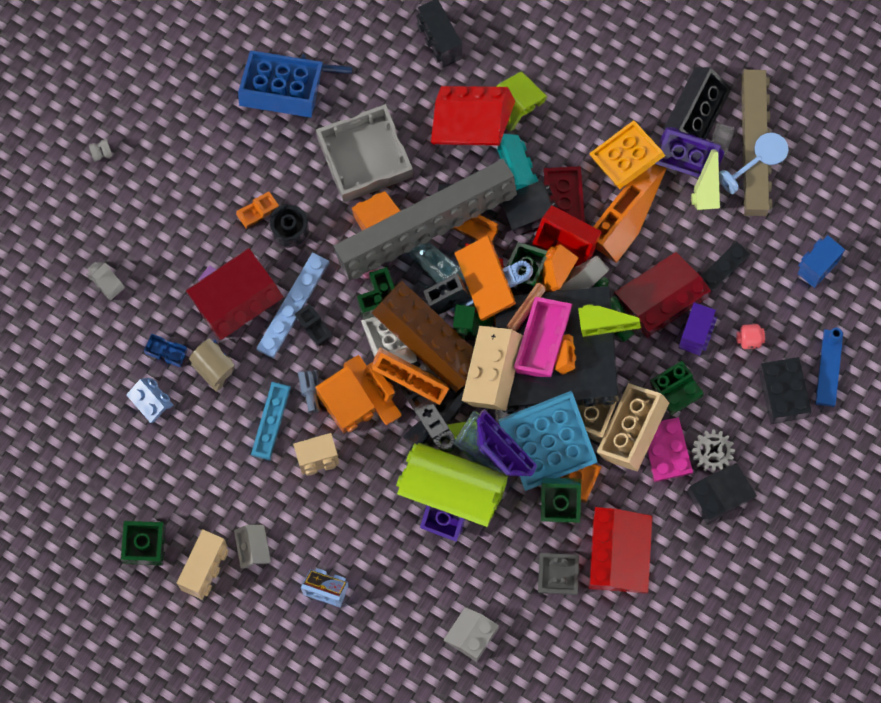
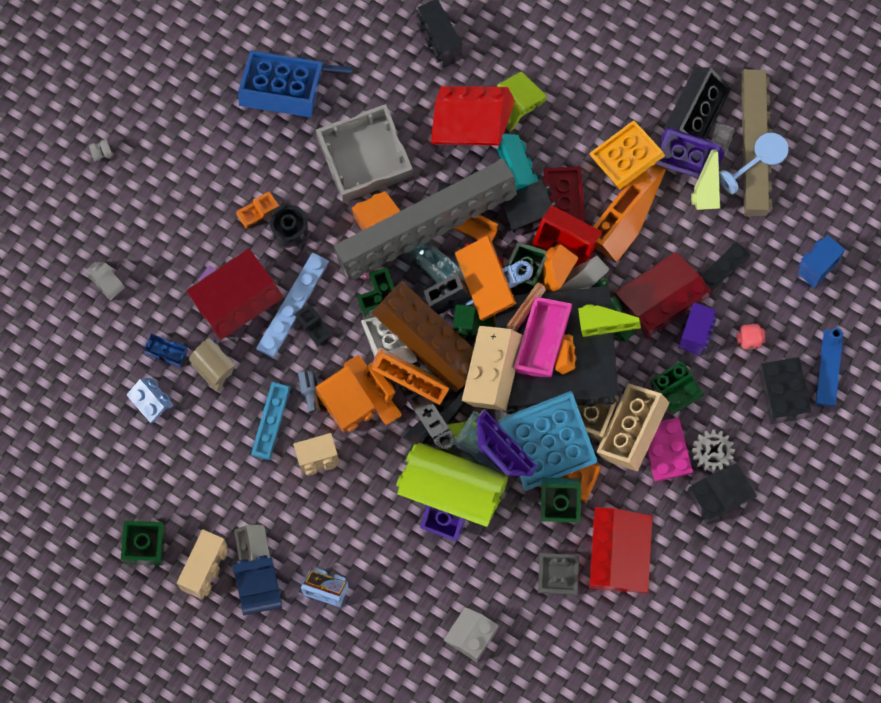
(257, 585): none -> dark blue piece

